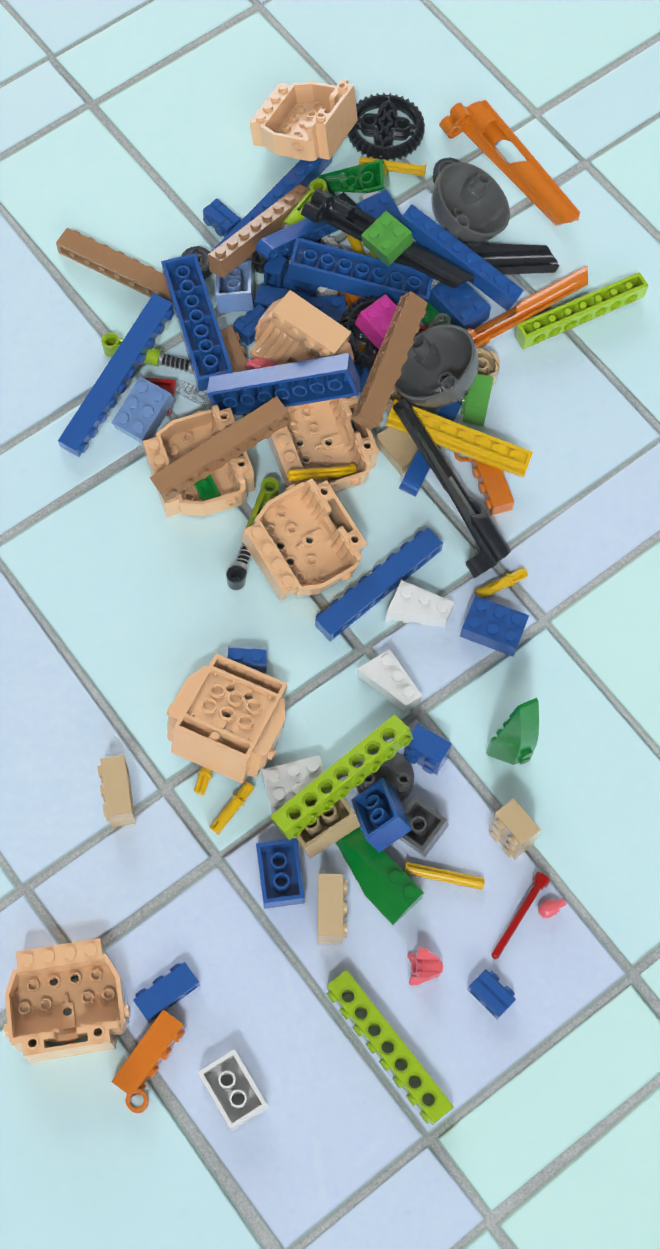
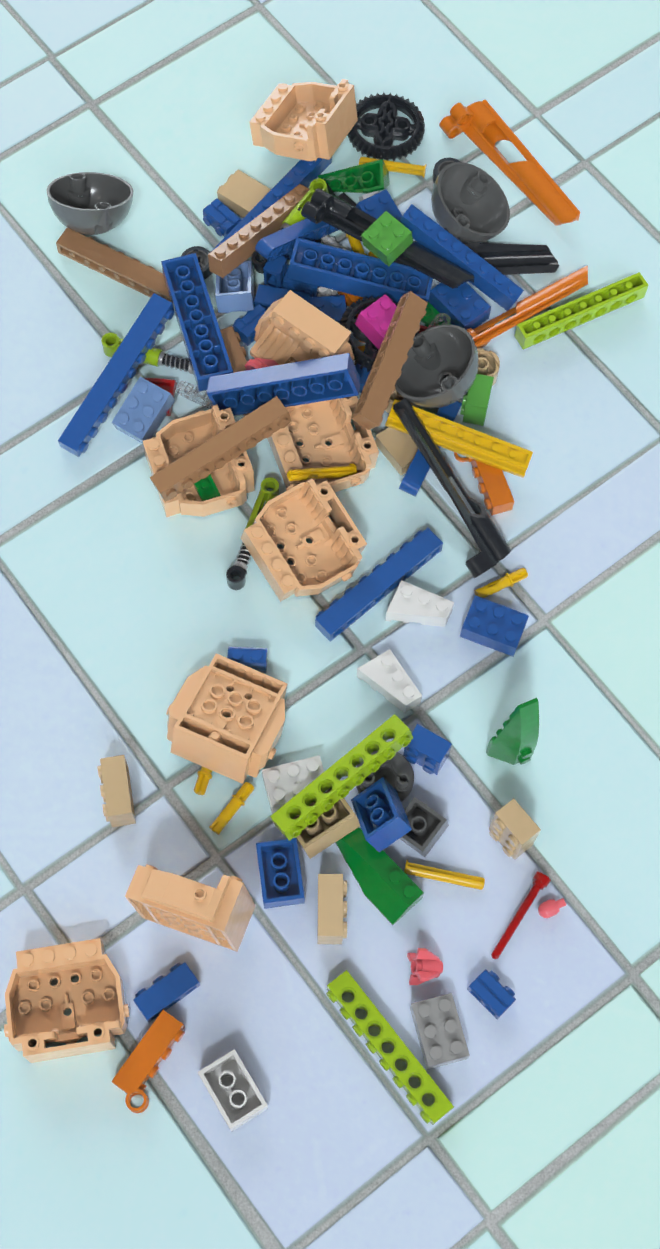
(90, 201): none -> dark grey piece
(192, 907): none -> light nougat piece
(241, 193): none -> tan brick
(439, 1031): none -> light grey brick

